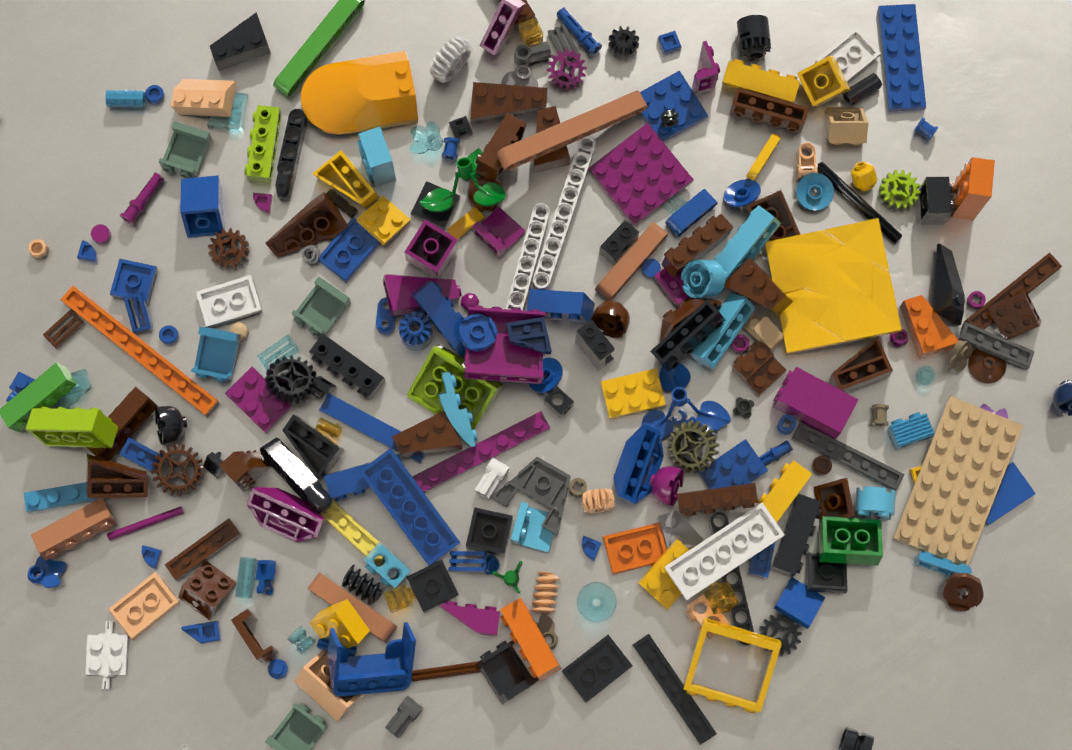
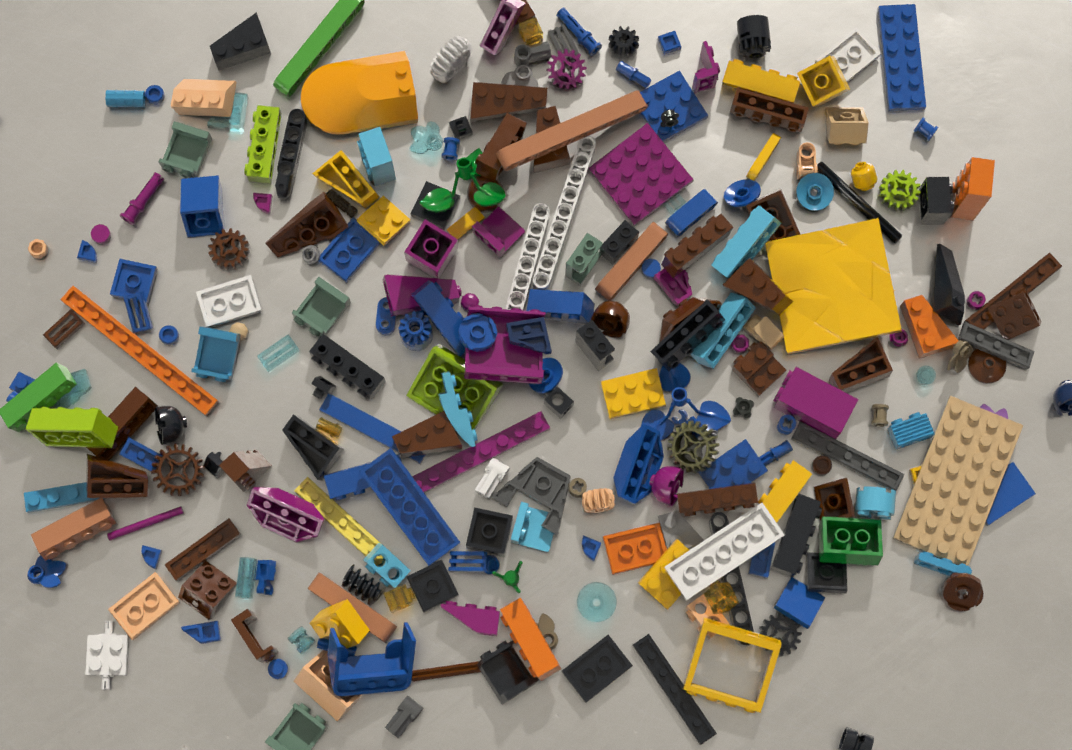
(254, 400): magenta plate -> none
(276, 382): black gear -> none
(296, 475): piece -> none
(545, 593): light nougat piece -> none
(583, 259): none -> sand green panel
(633, 74): none -> blue axle
(703, 278): medium azure brick -> none
(862, 89): black axle -> none

